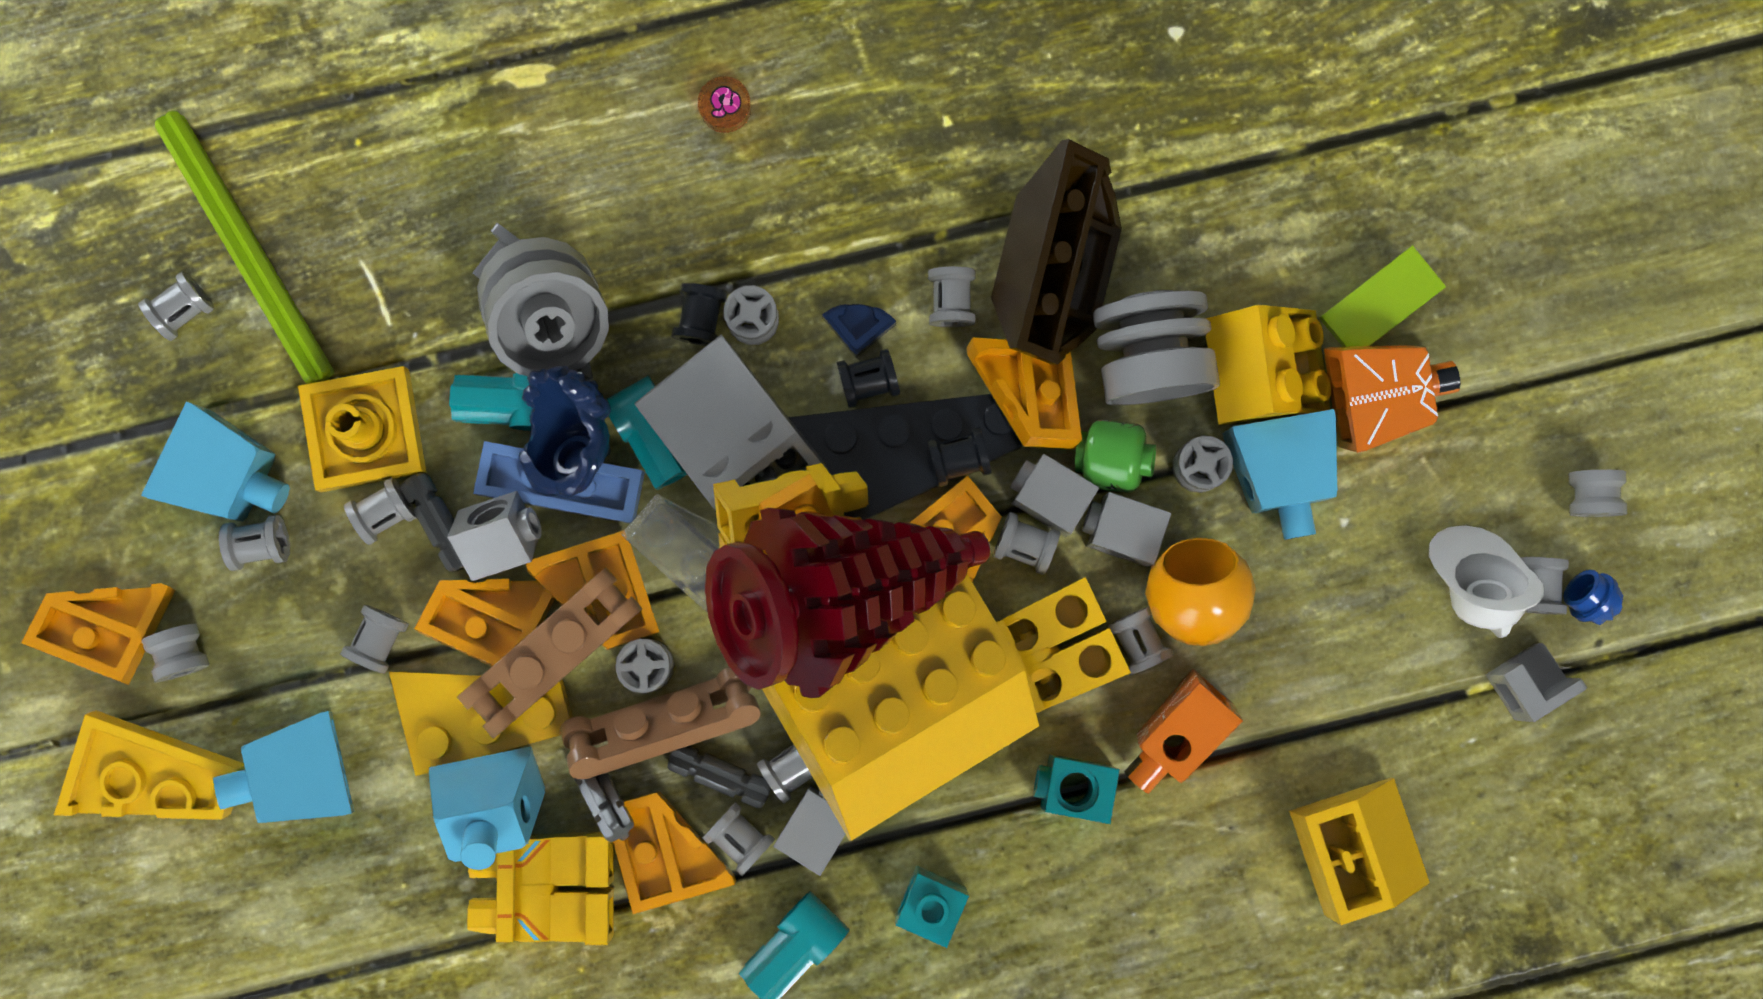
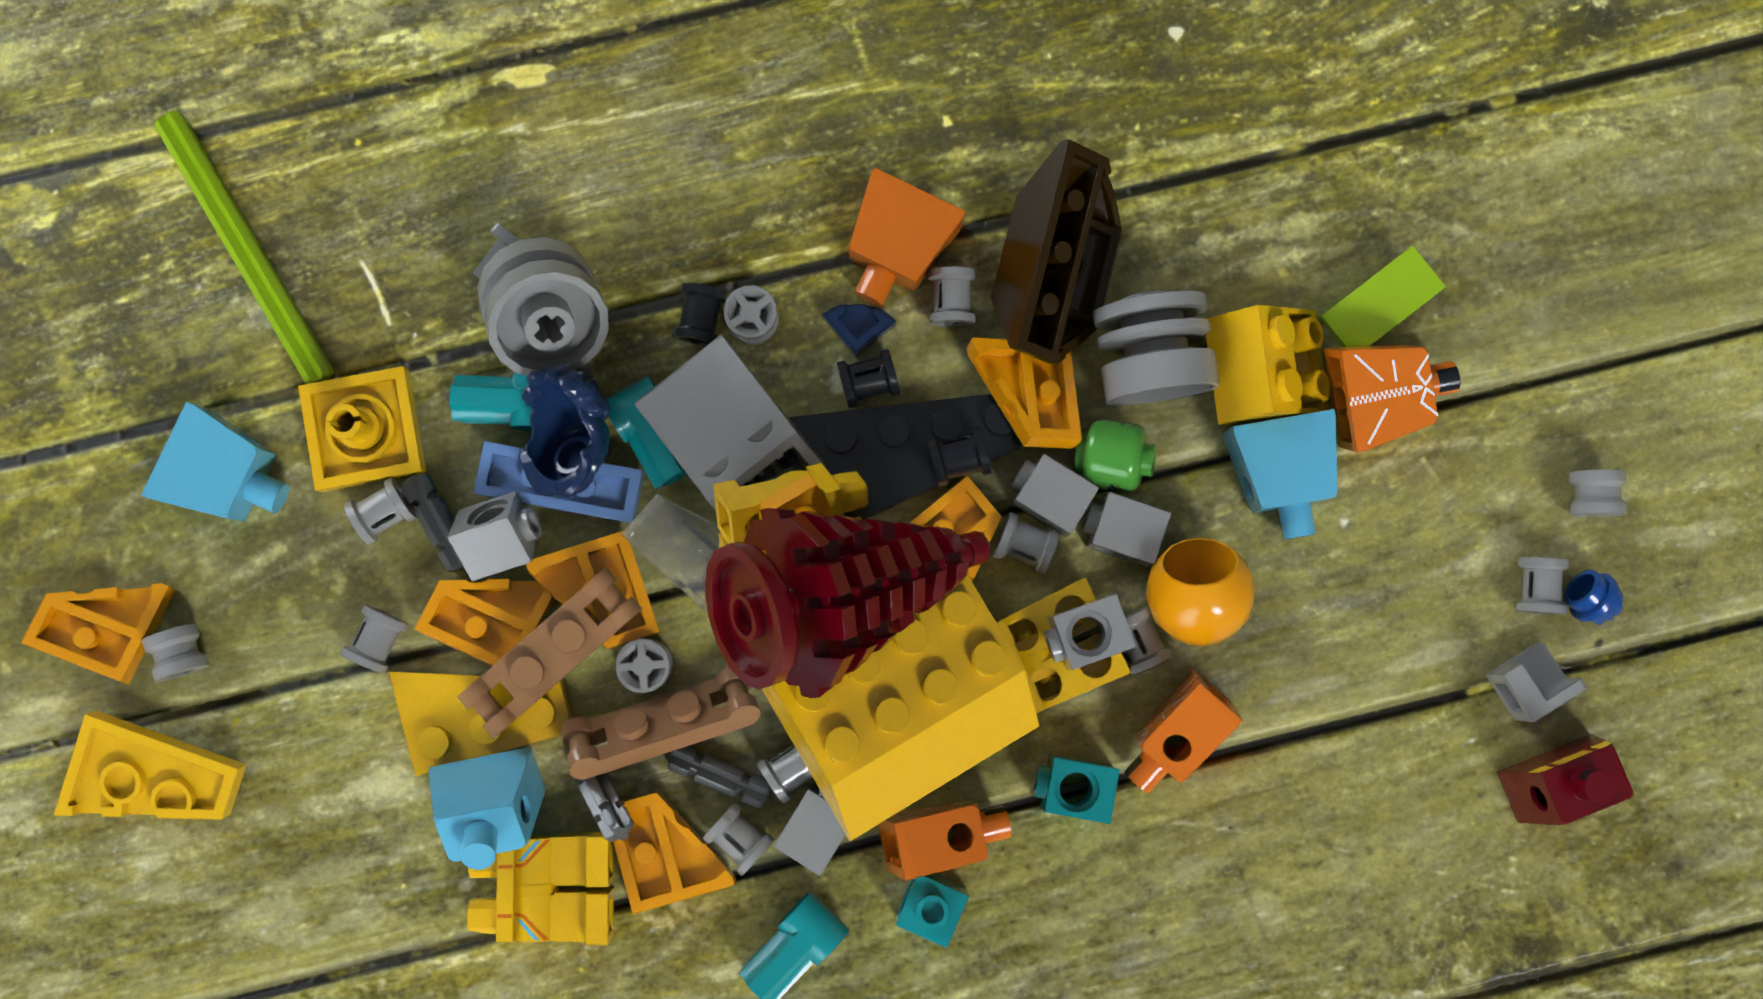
(176, 306): light grey bush -> none
(254, 542): light grey bush -> none
(291, 774): medium azure torso -> none
(724, 104): clear orange tile -> none
(899, 235): none -> orange torso
(918, 843): none -> orange torso
(1113, 627): none -> light grey brick
(1211, 459): light grey wheel -> none
(1360, 851): yellow slope -> none
(1484, 577): white piece -> none
(1573, 778): none -> dark red torso

